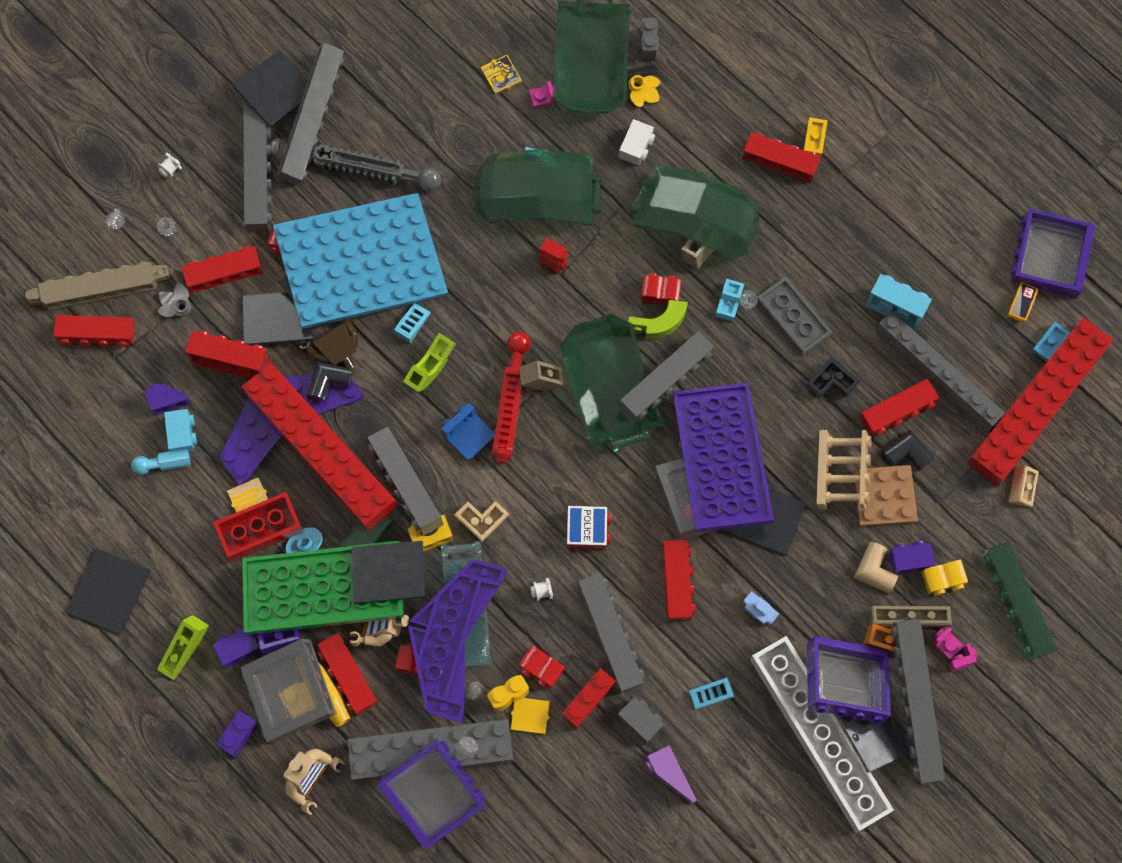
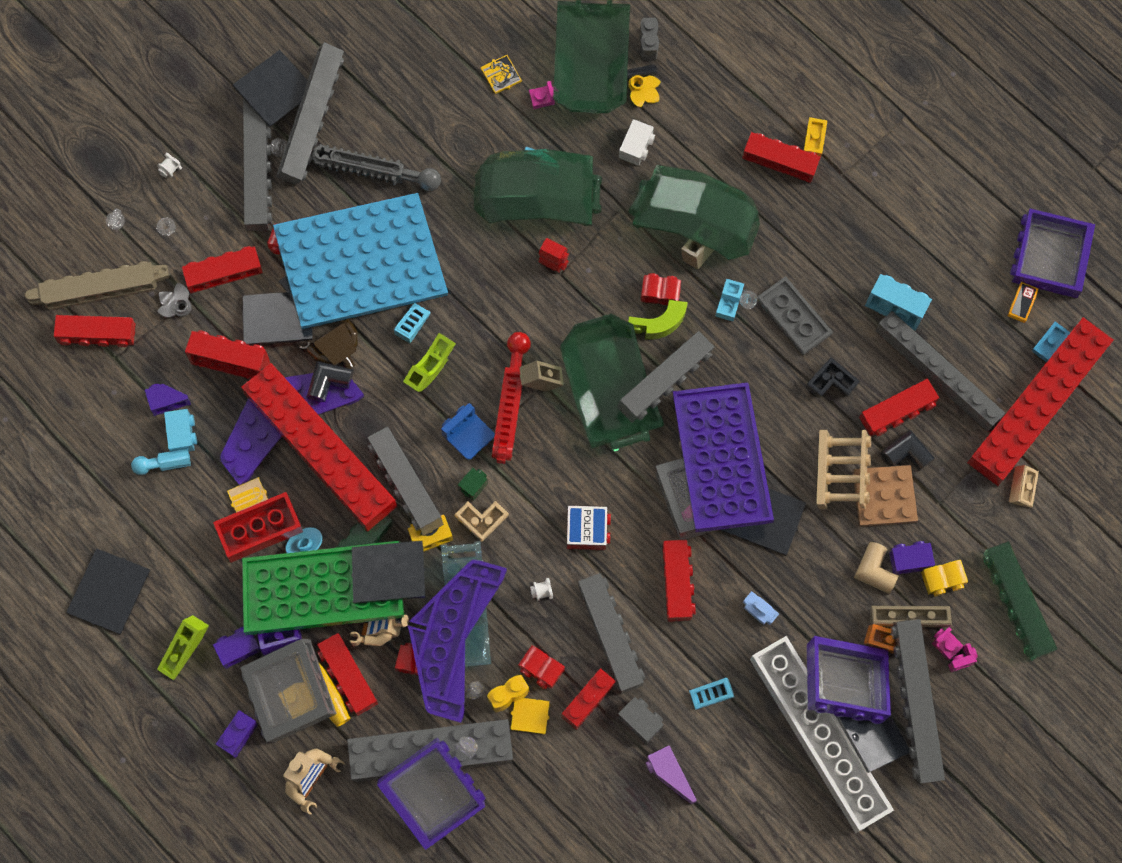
(473, 483): none -> dark green brick

